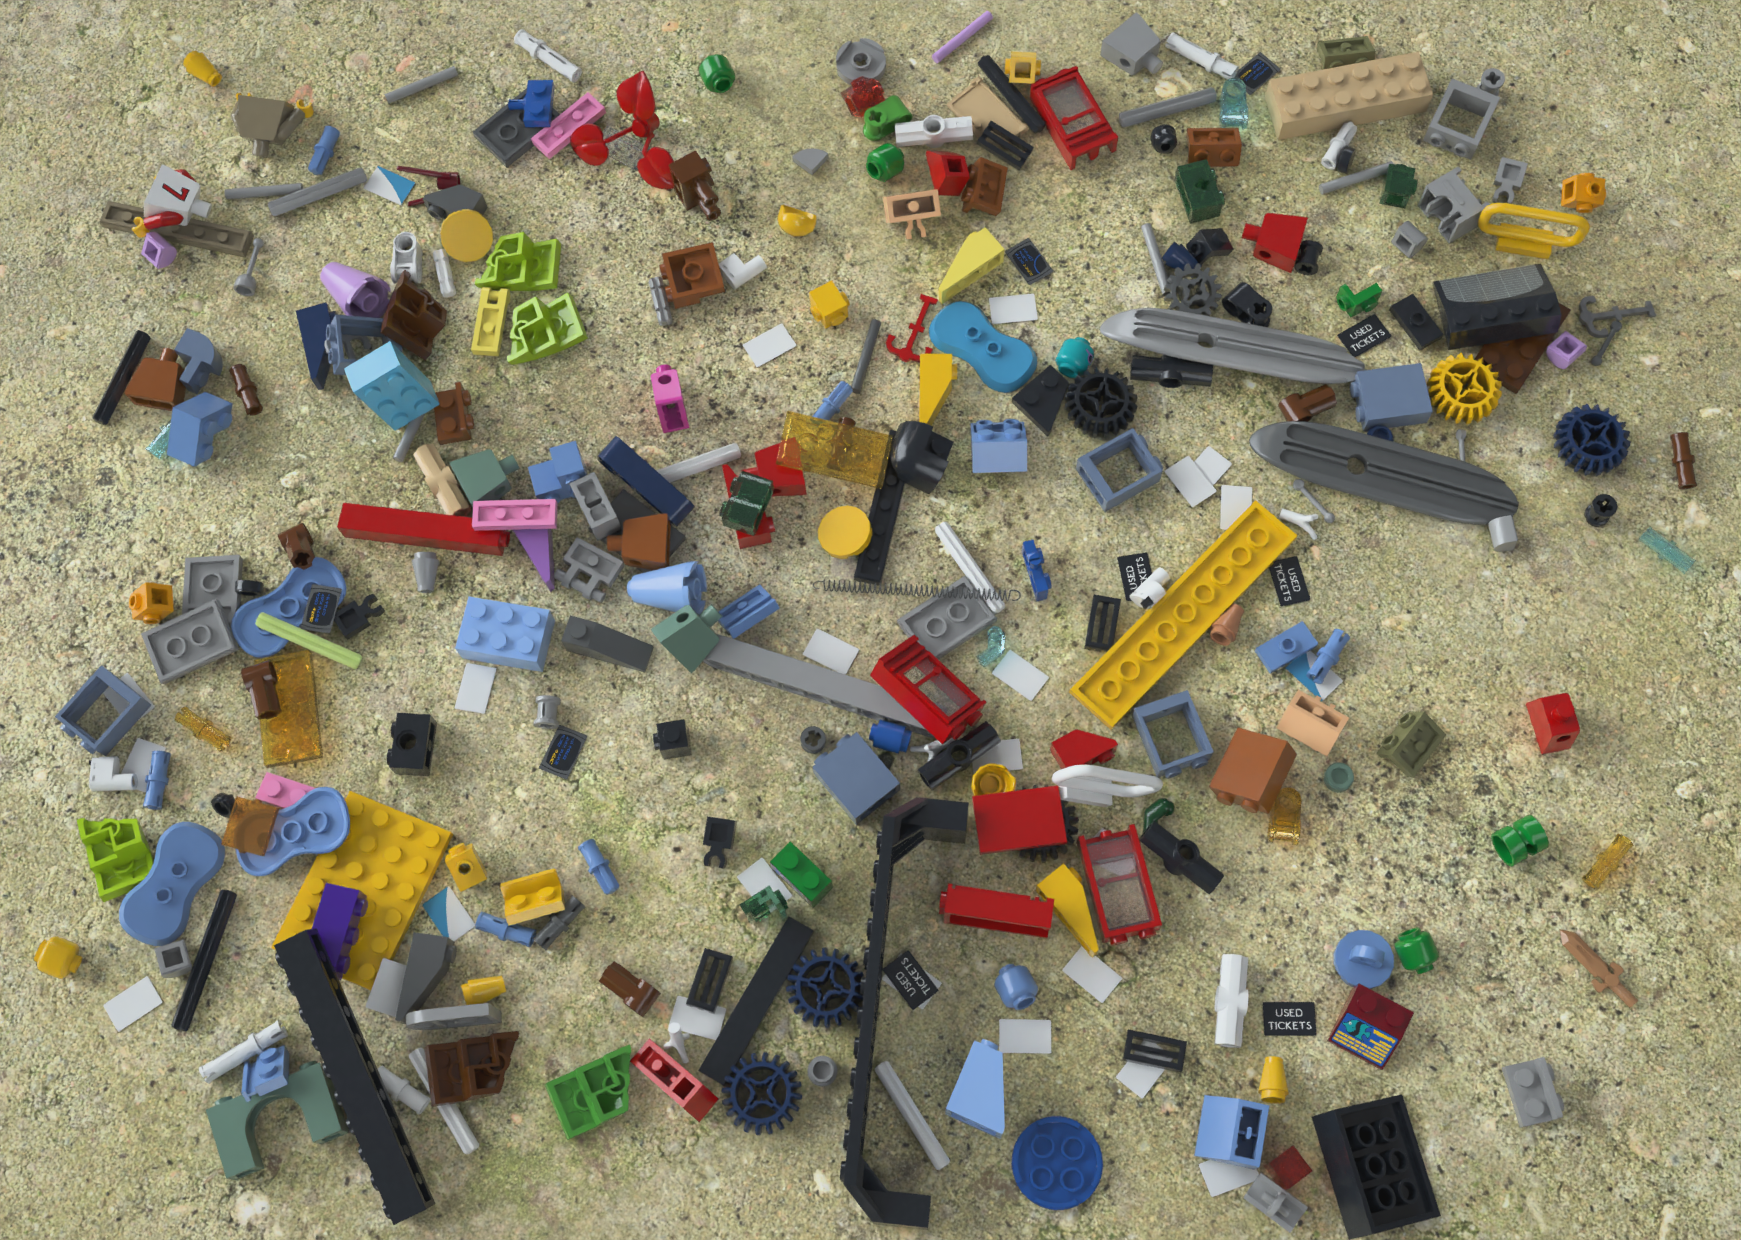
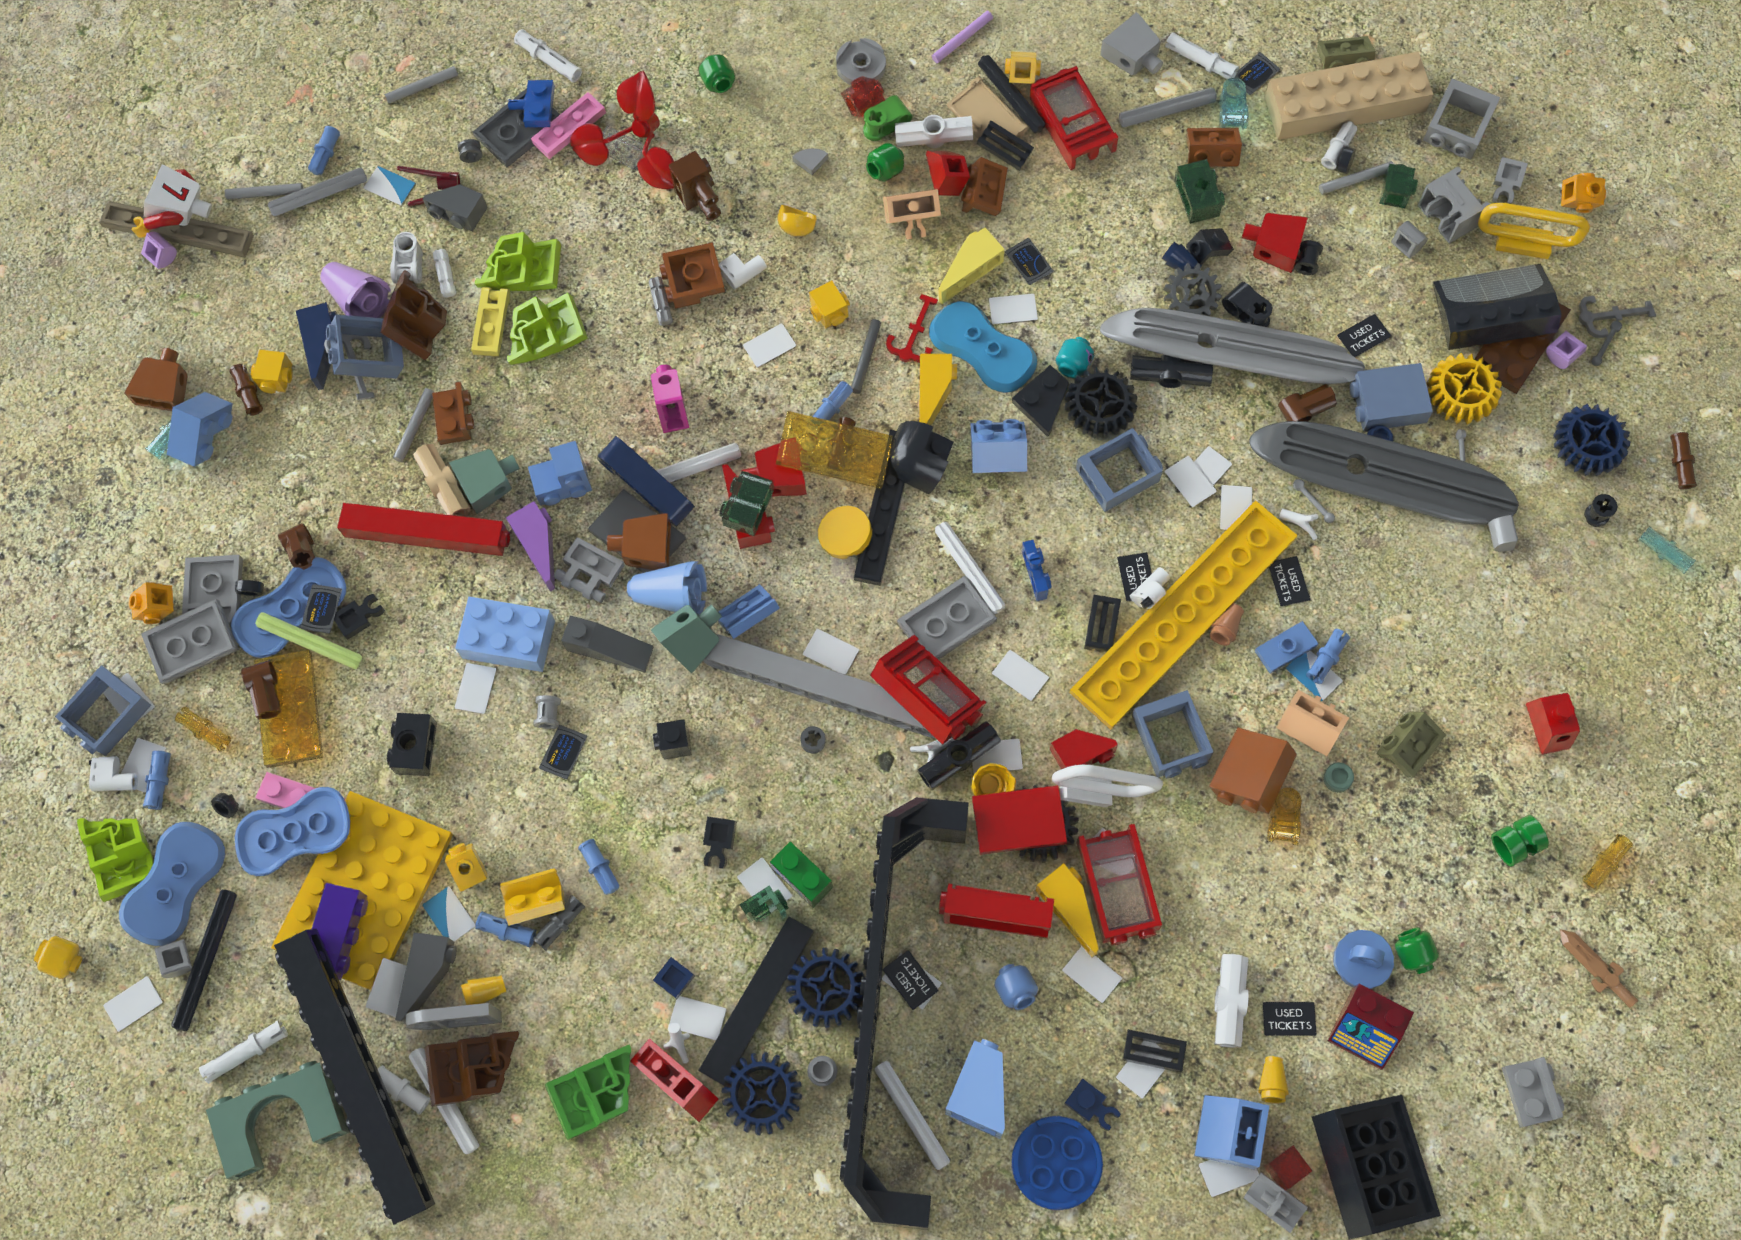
(121, 377): black axle -> none
(200, 67): yellow cone -> none
(201, 359): sand blue brick -> none
(245, 283): light grey hinge -> none
(250, 826): clear orange piece -> none
(266, 1073): medium blue plate -> none
(267, 120): dark tan torso -> none
(272, 371): none -> yellow brick
(391, 386): medium azure brick -> none
(425, 570): light grey cone -> none
(466, 235): yellow tile -> none
(469, 150): none -> dark grey bush
(514, 514): bright pink plate -> none
(595, 506): light grey brick -> none
(635, 992): reddish brown piece -> none
(674, 978): none -> dark blue plate
(701, 1005): black tile -> none
(855, 777): sand blue brick -> none
(890, 736): blue brick -> none
(916, 590): dark grey piece -> none
(995, 648): clear light blue arm -> none
(1024, 1036): white sticker -> none
(1088, 1101): none -> dark blue plate
(1155, 256): light grey piece -> none
(1157, 810): dark green arm -> none
(1164, 139): black piece -> none
(1181, 857): black piece -> none
(1362, 301): green bracket -> none
(1416, 322): black plate -> none
(1491, 81): light grey bush -> none

